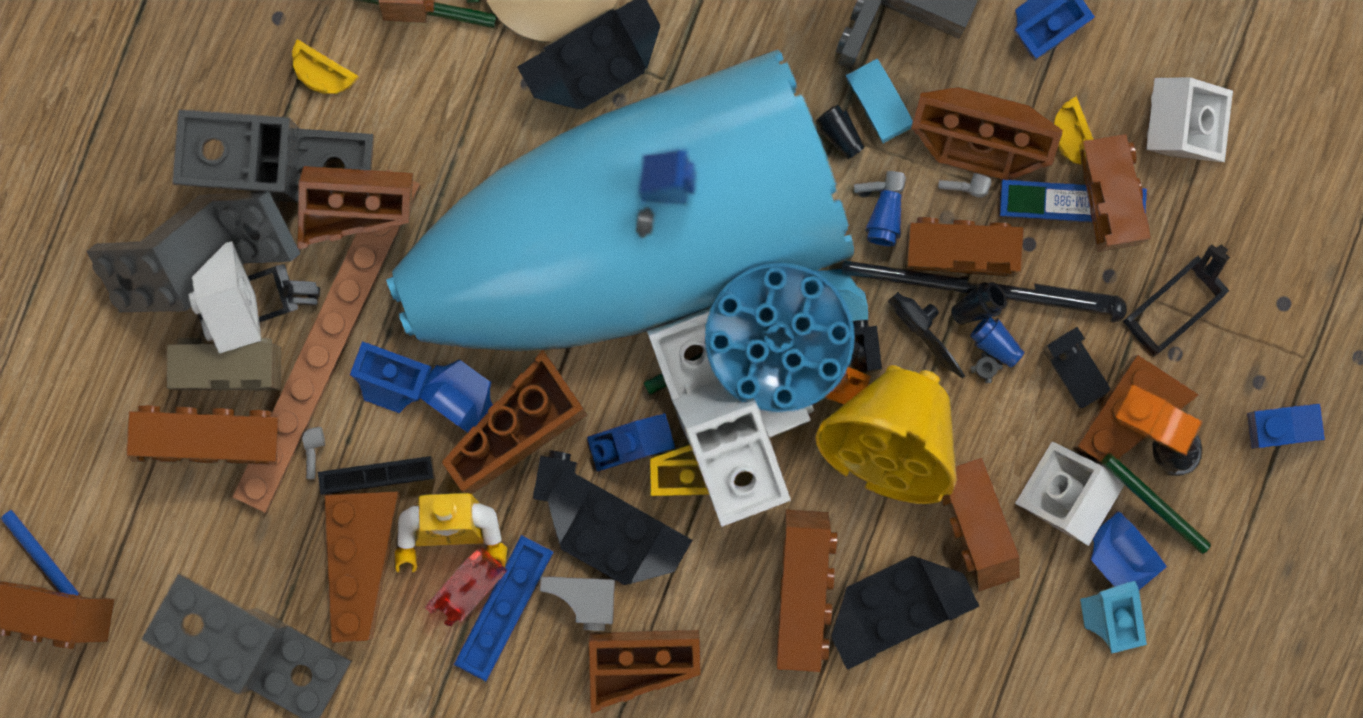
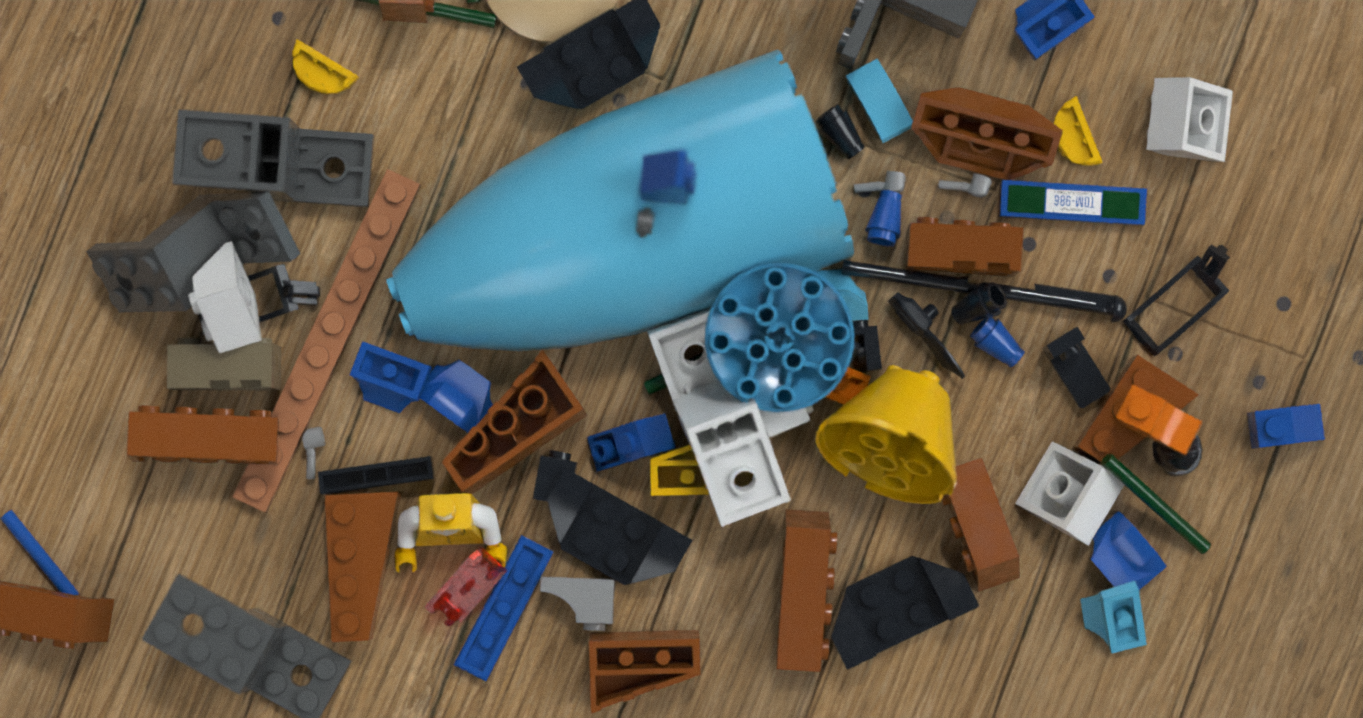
(350, 202): dark orange wedge -> none
(986, 367): dark grey piece -> none
(1114, 193): dark orange wedge -> none

